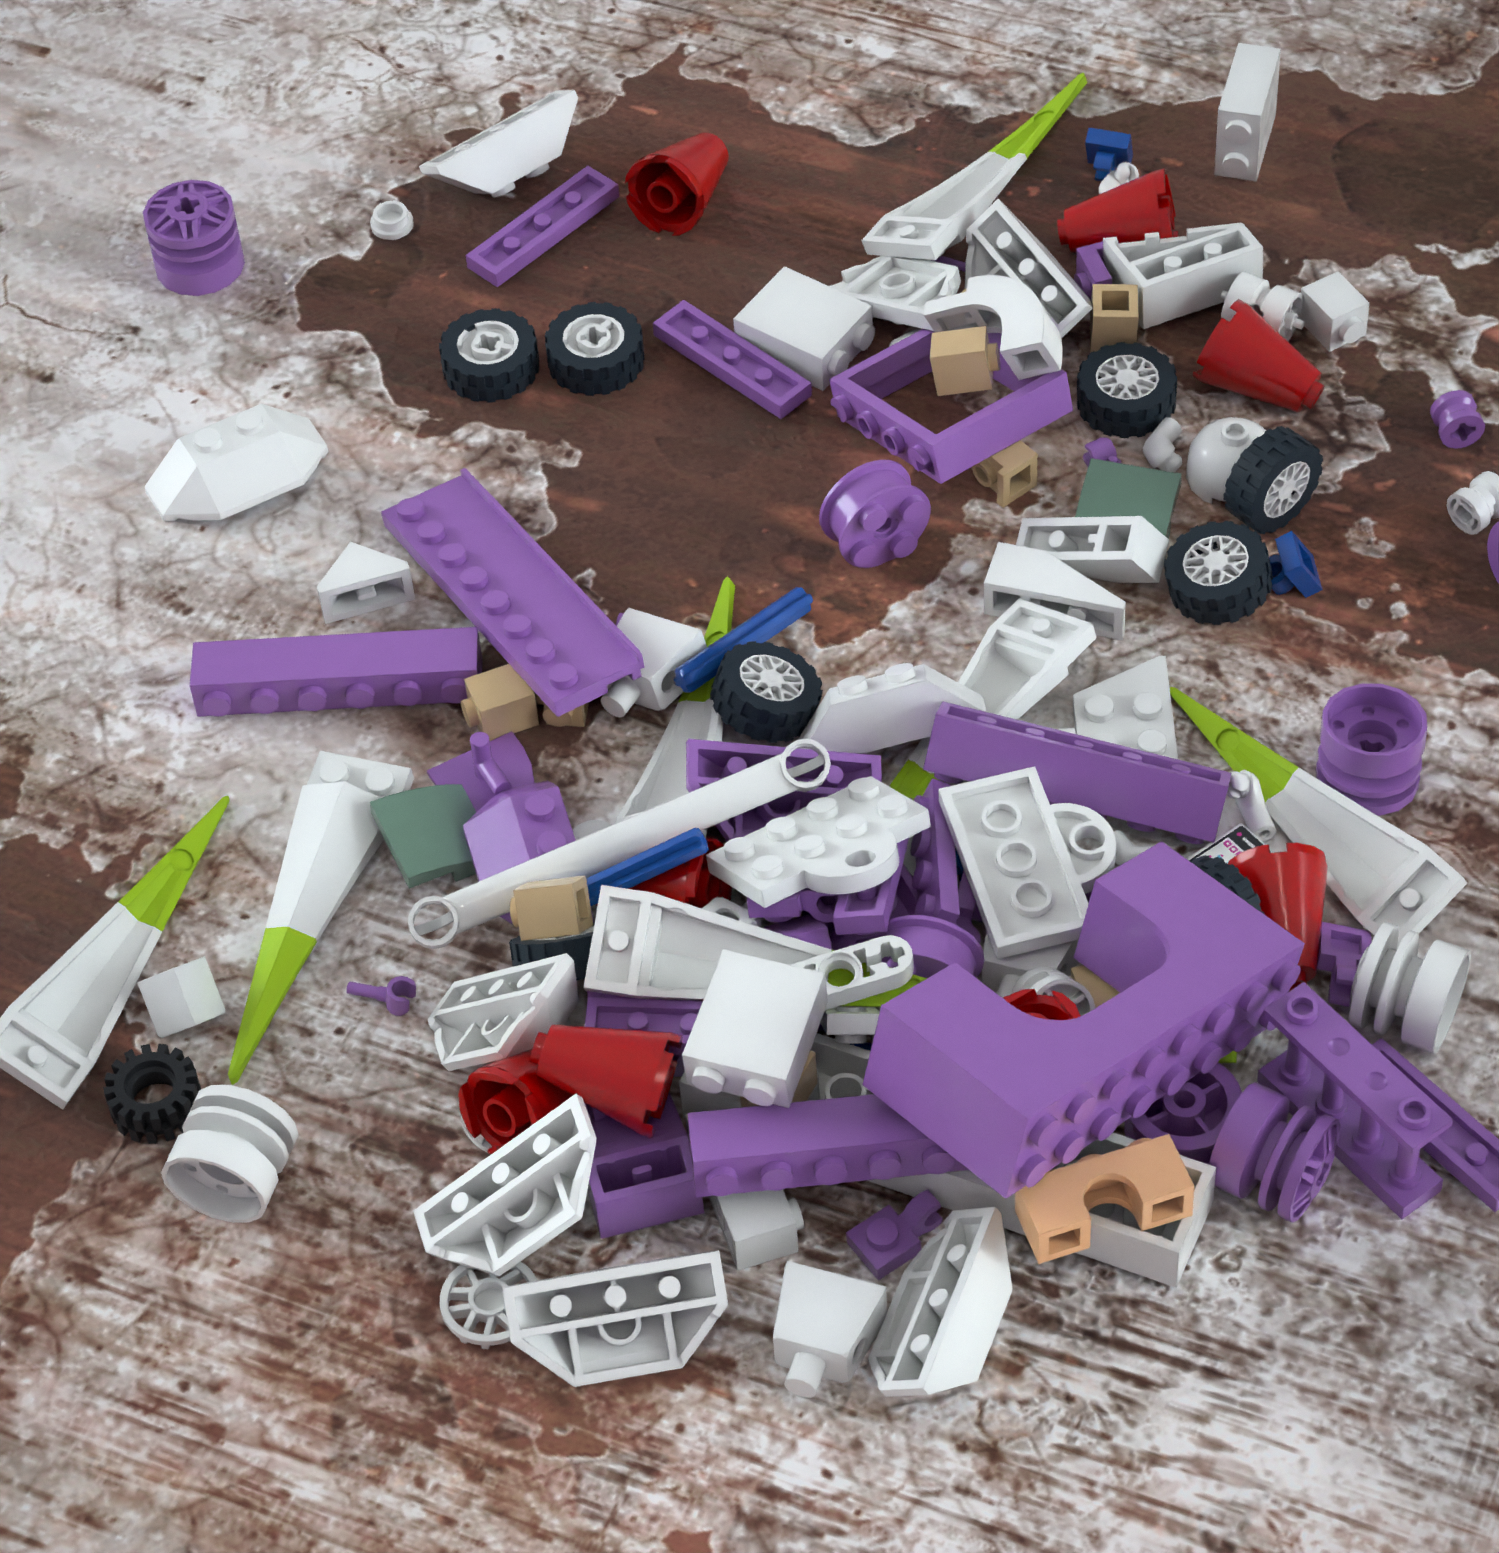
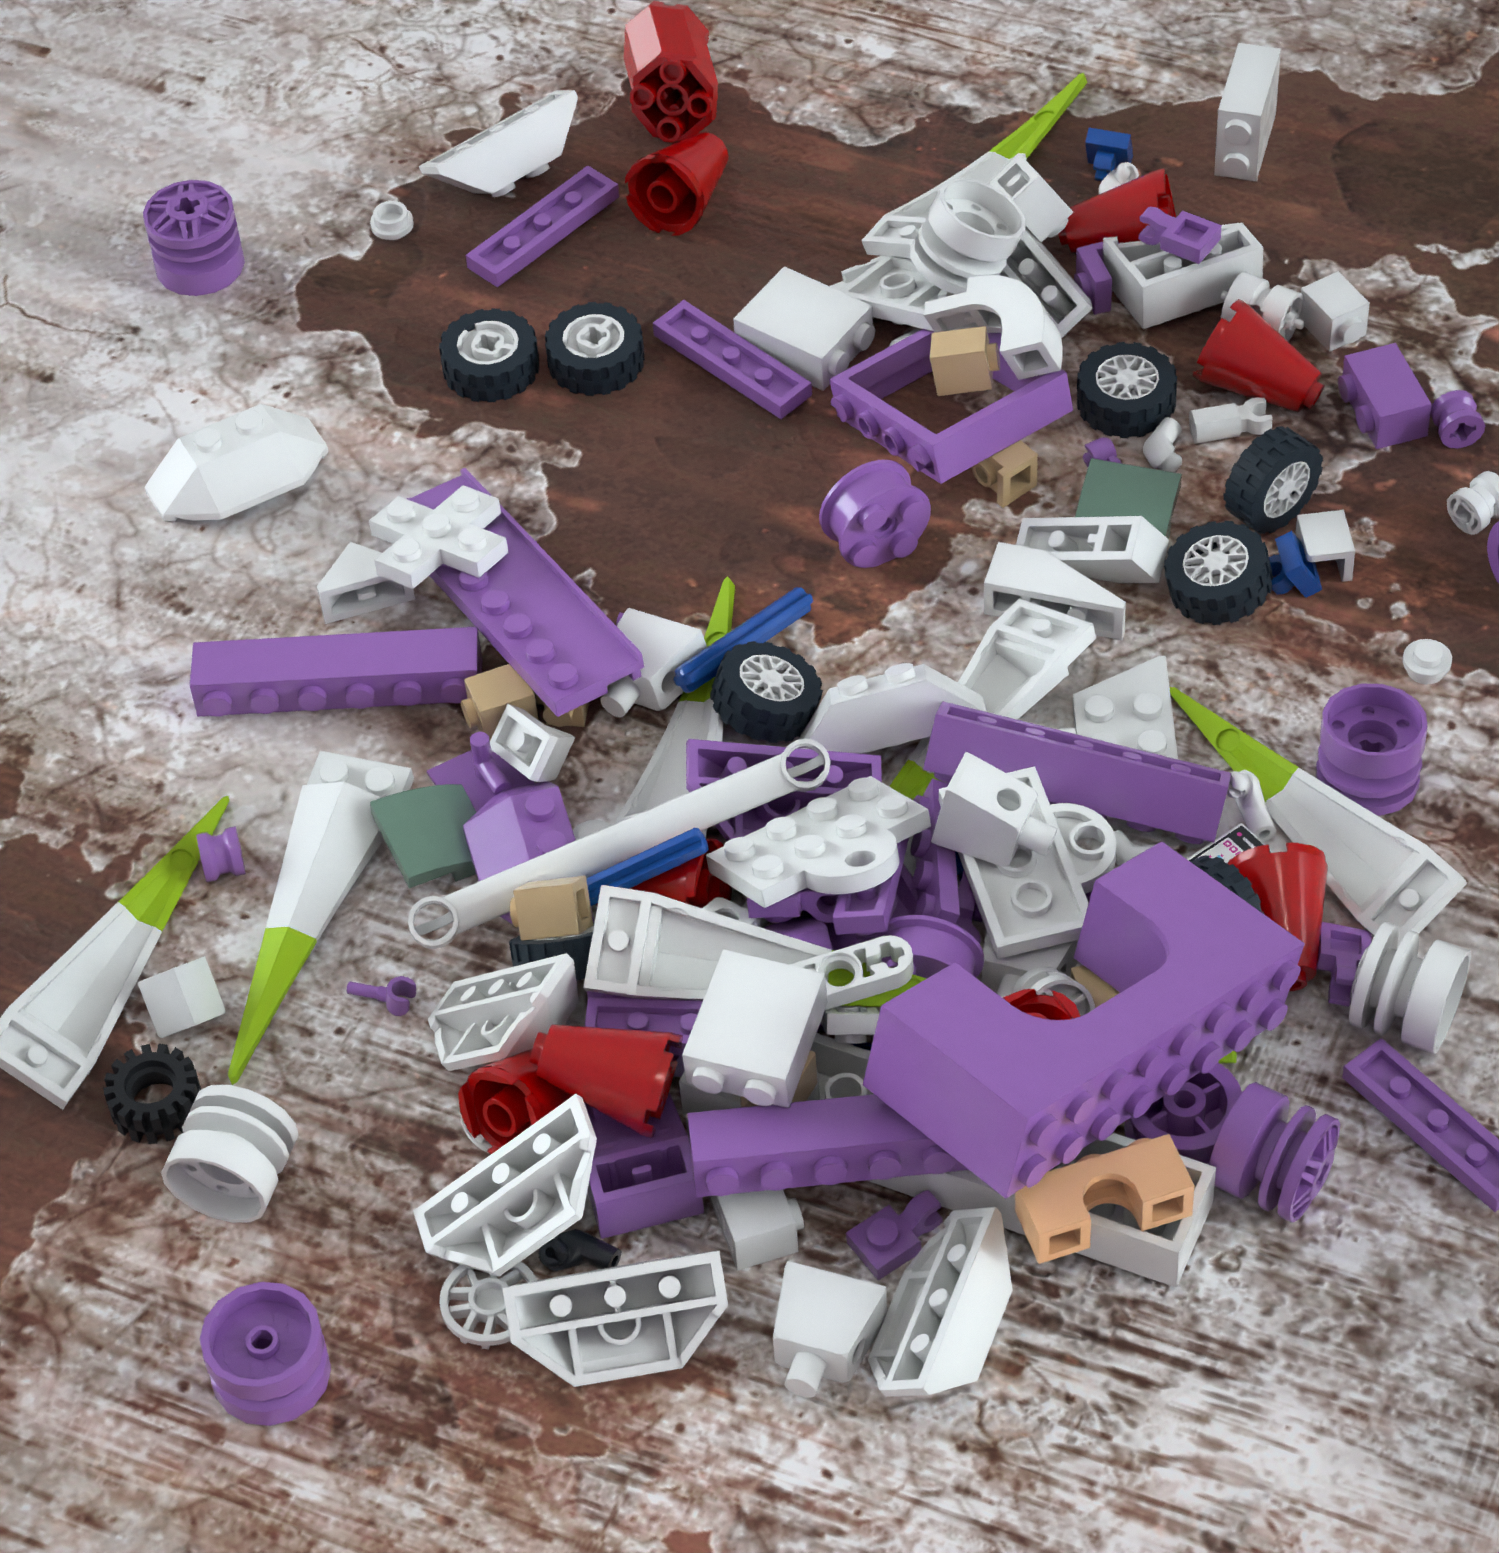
(221, 854): none -> medium lavender wheel
(265, 1353): none -> medium lavender wheel
(438, 536): none -> white plate
(530, 745): none -> white slope
(578, 1248): none -> black arm
(670, 71): none -> red brick
(966, 234): none -> white wheel
(989, 815): none -> white torso
(1041, 206): none -> white slope
(1113, 315): tan brick -> none
(1182, 236): none -> medium lavender plate
(1215, 452): white cylinder -> none
(1229, 420): none -> white bar
(1327, 538): none -> white panel
(1378, 1107): medium lavender fence -> none
(1385, 396): none -> medium lavender brick
(1427, 661): none -> white plate

